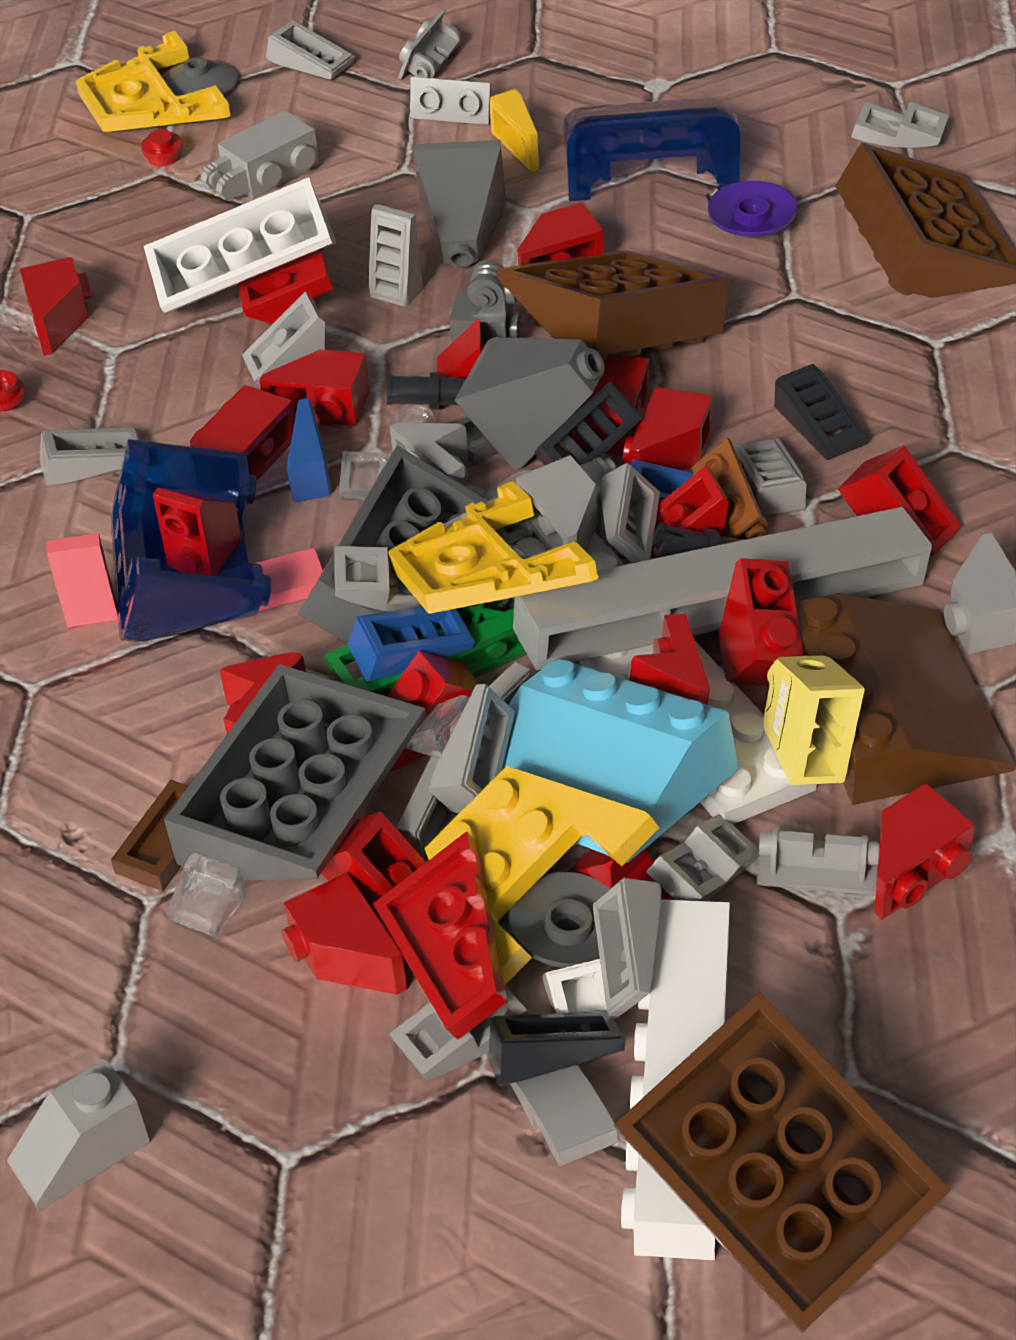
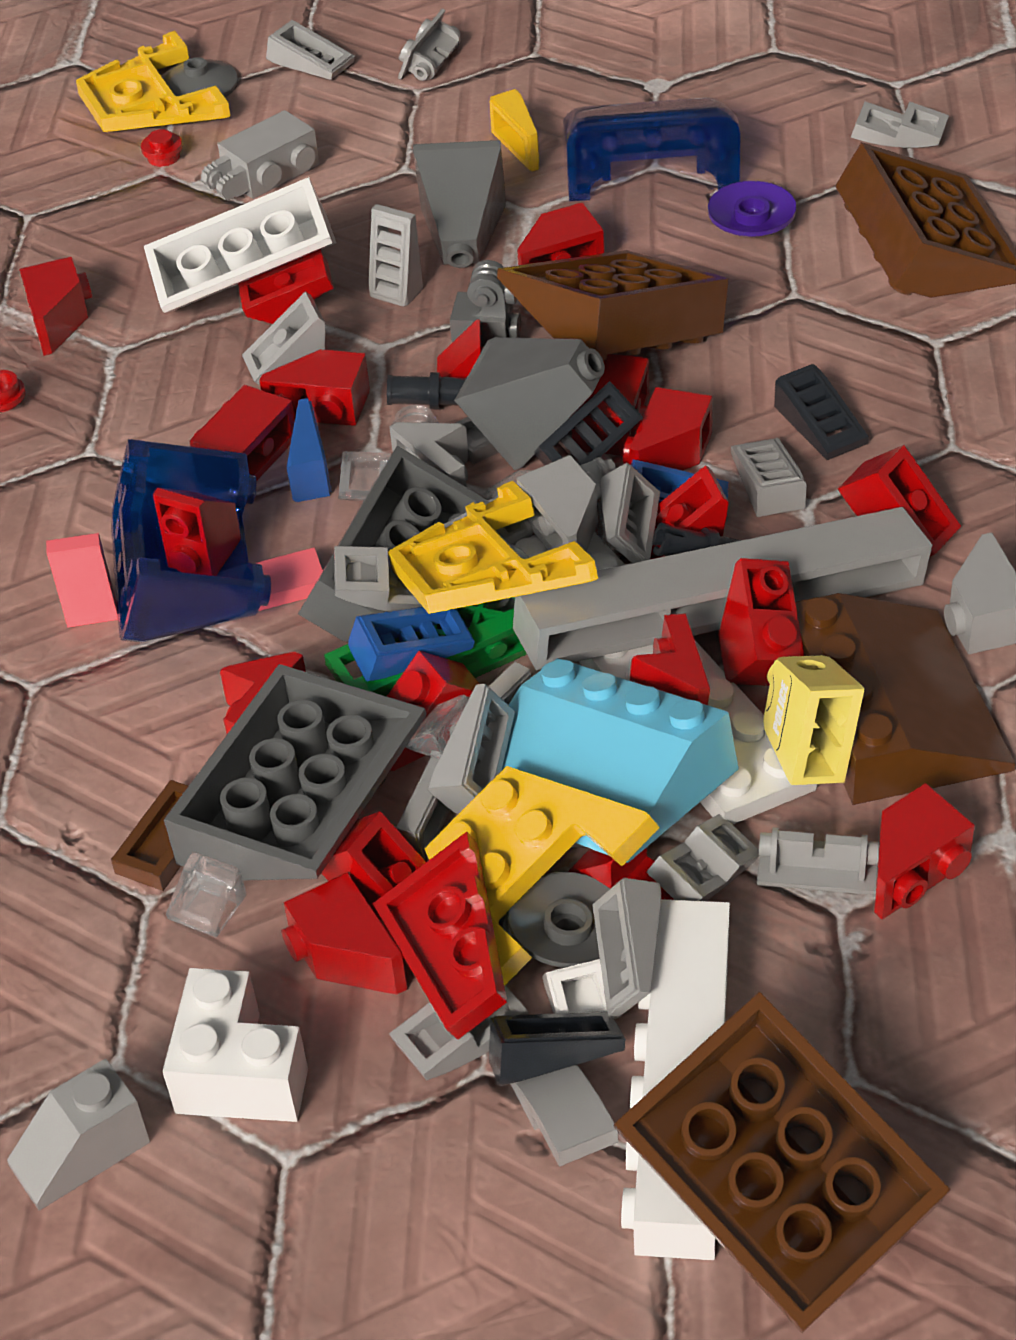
(82, 453): light grey slope -> none
(226, 1060): none -> white brick
(450, 100): hinge -> none
(743, 513): dark orange hinge -> none

